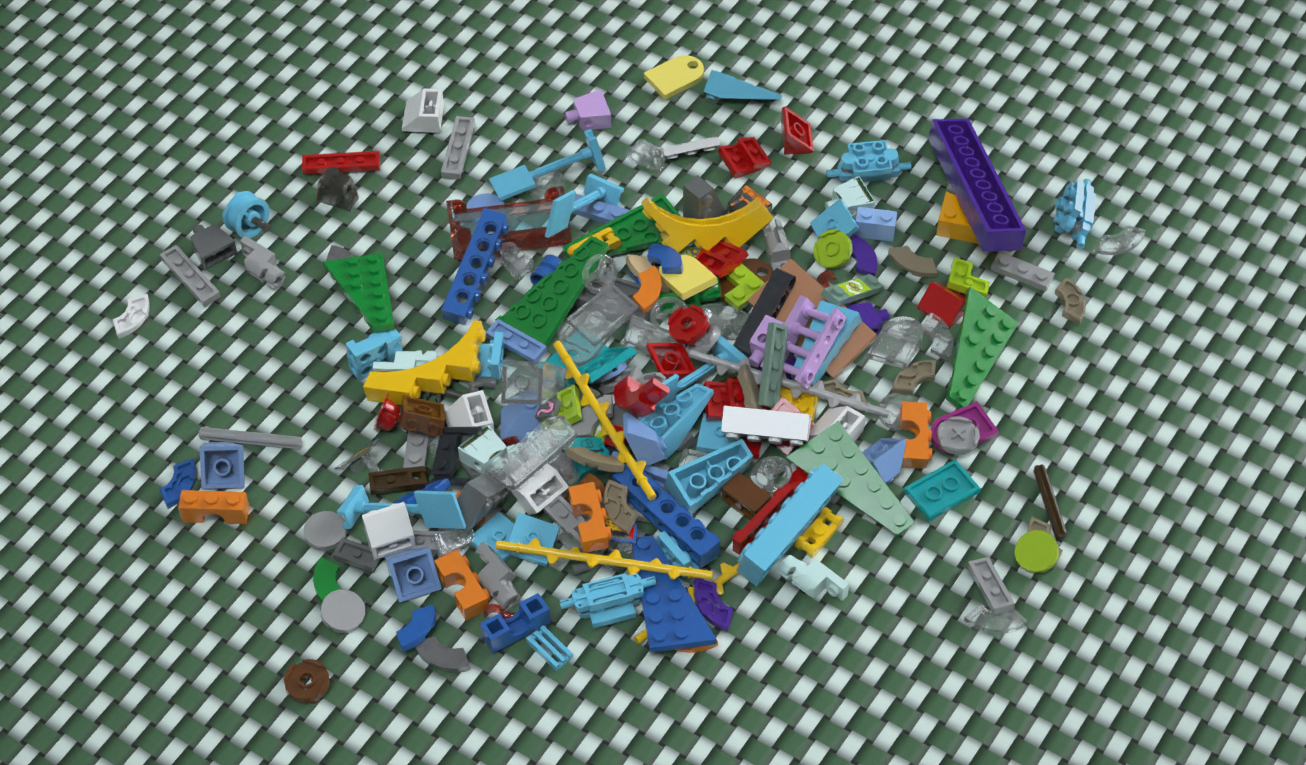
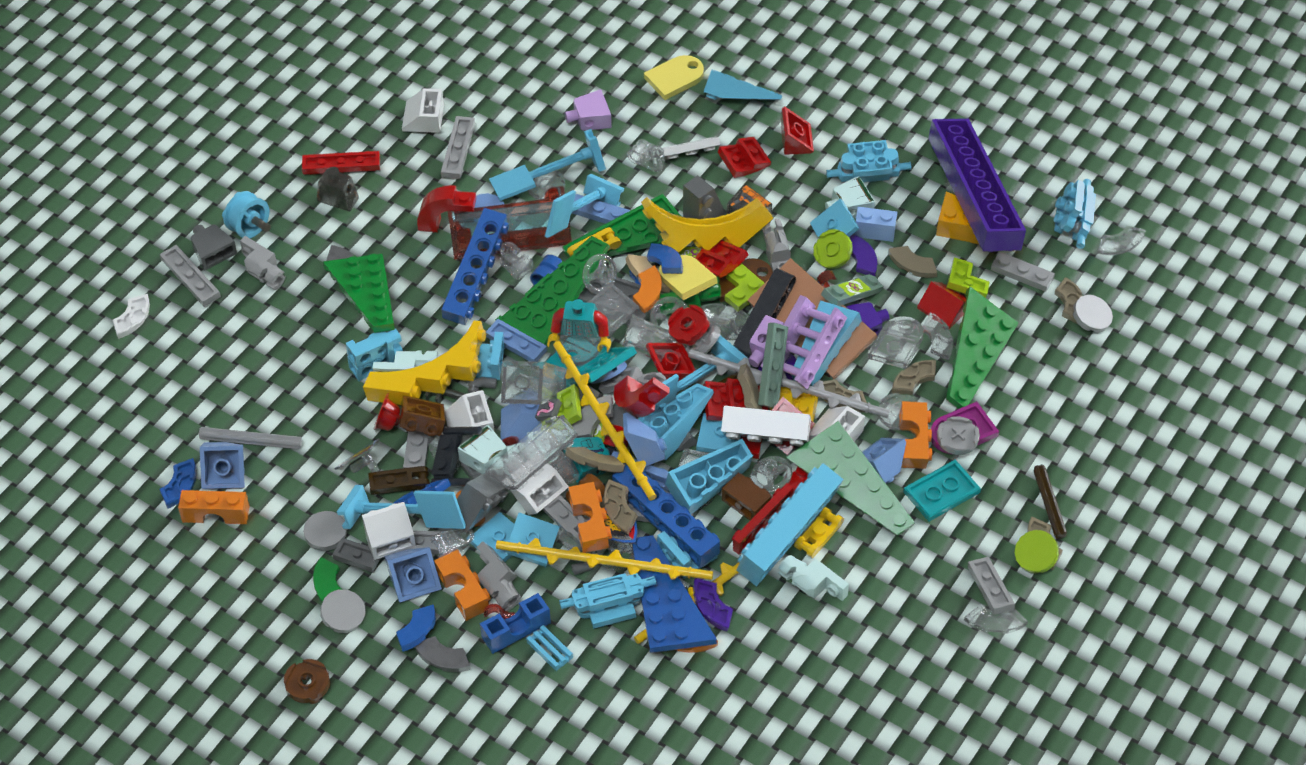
(442, 200): none -> red arch
(581, 320): none -> torso
(1092, 313): none -> tile

